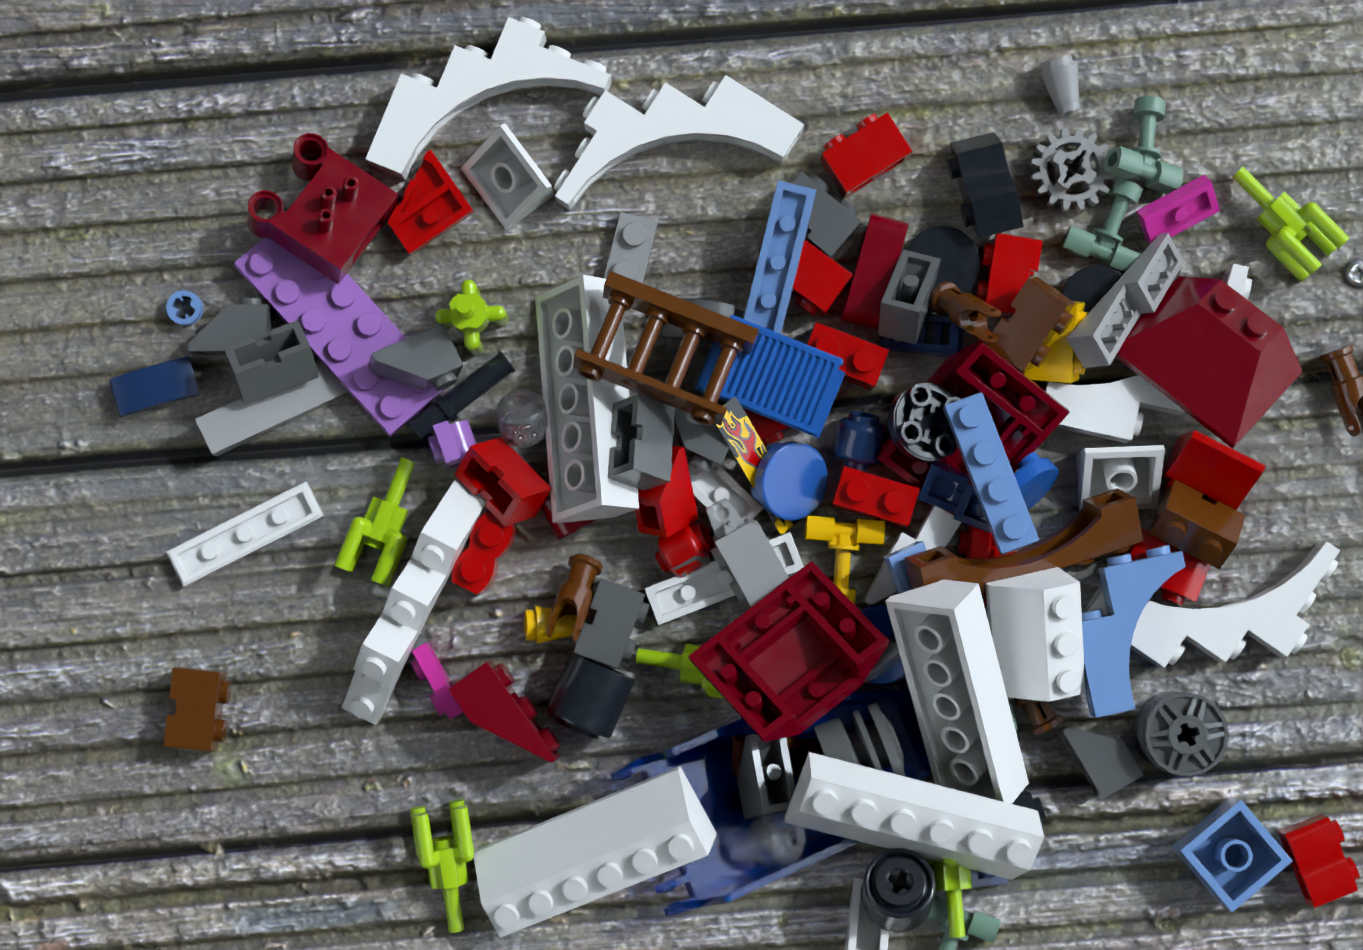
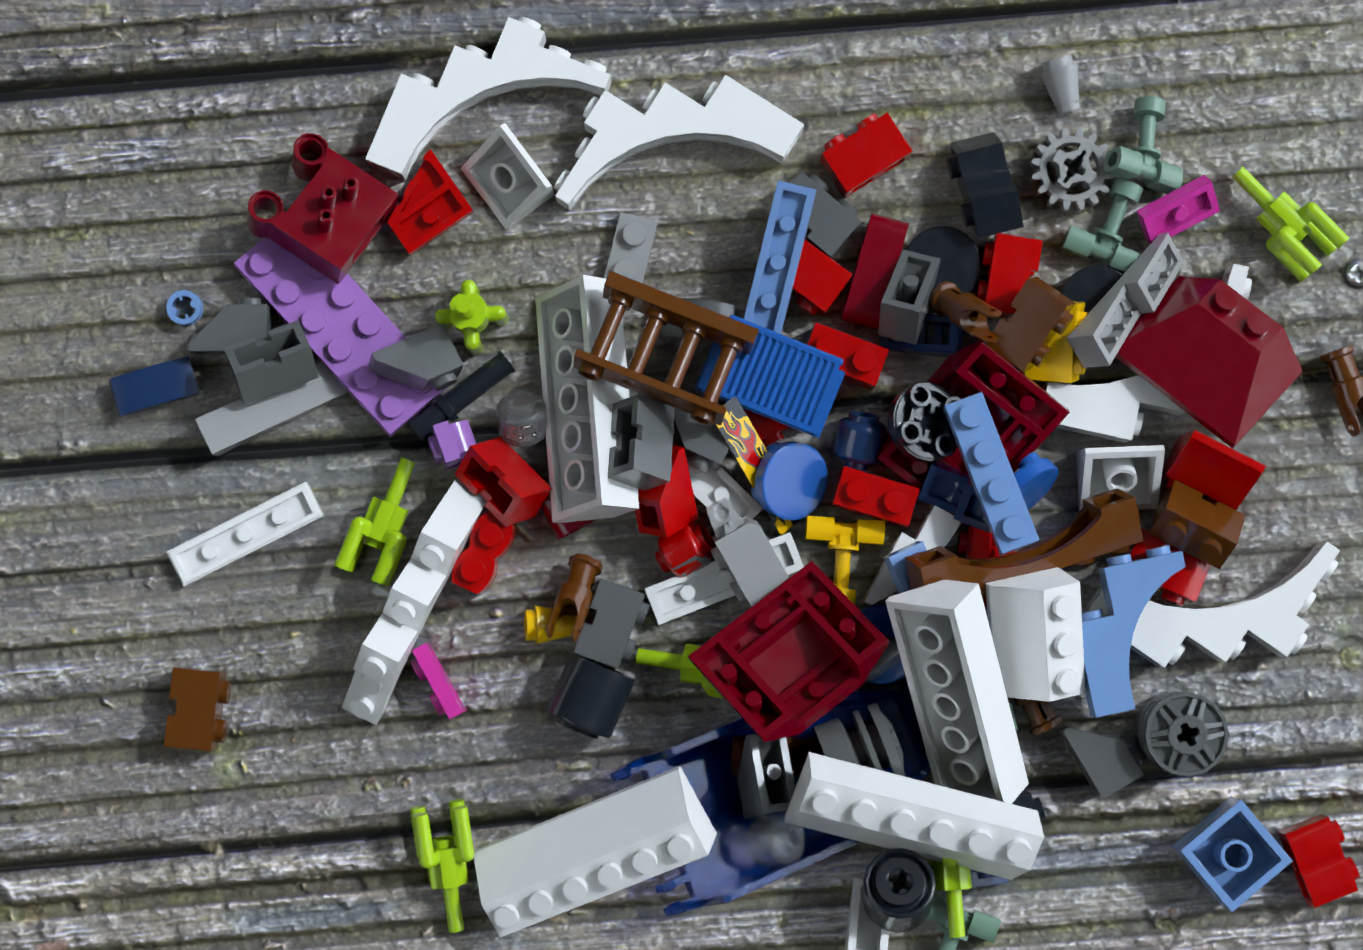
(495, 706): dark red slope -> none

